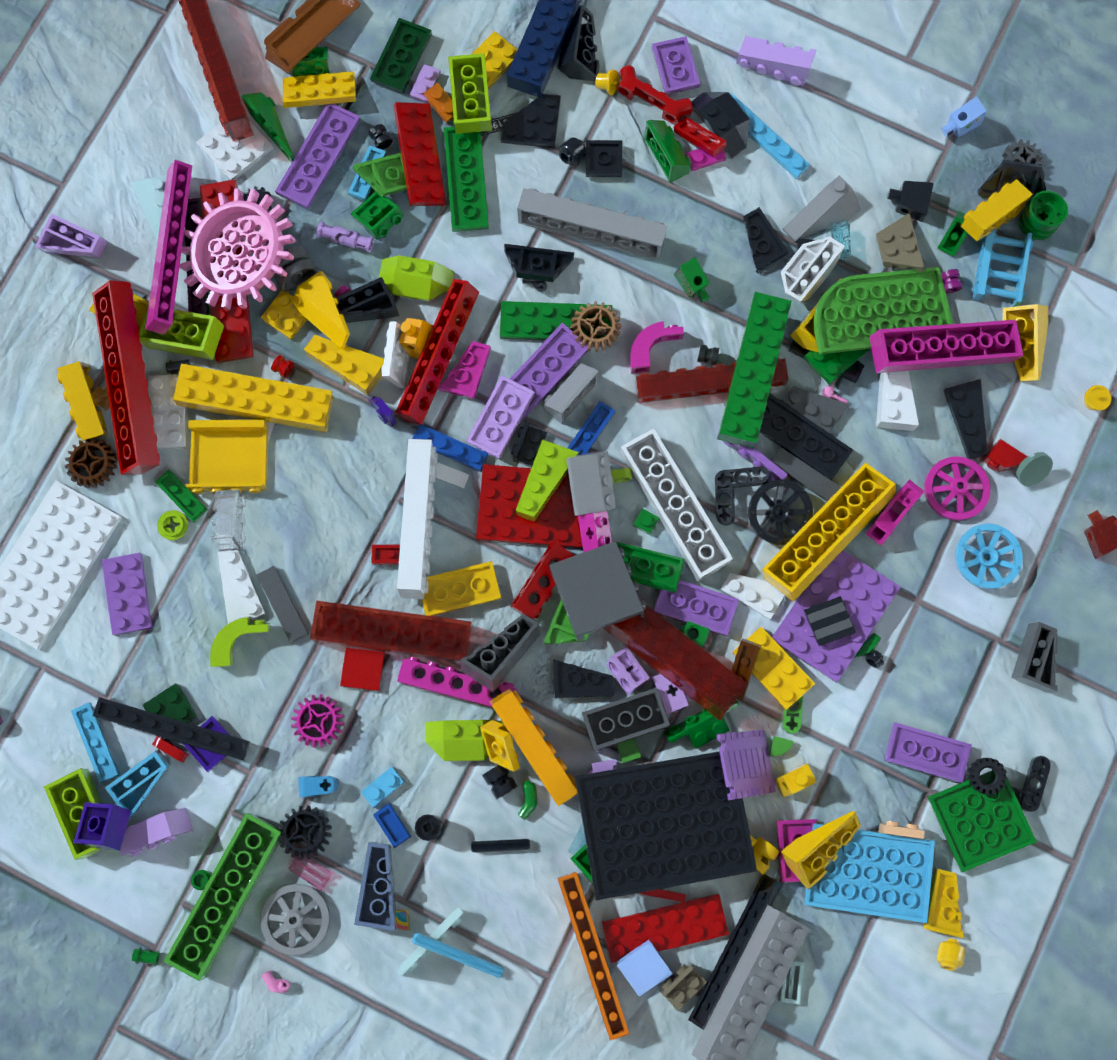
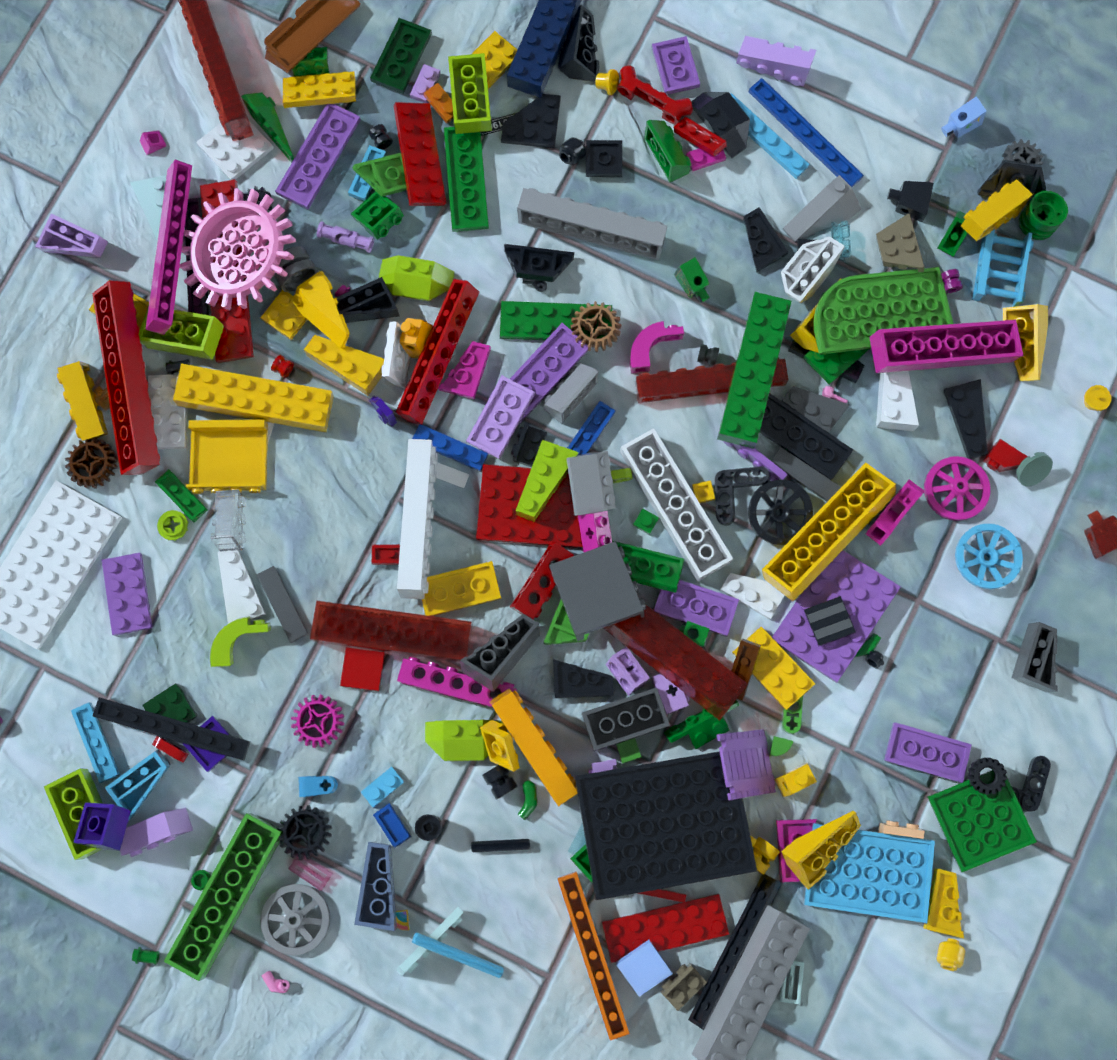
(152, 141): none -> dark pink slope
(703, 491): none -> yellow plate
(805, 132): none -> blue tile

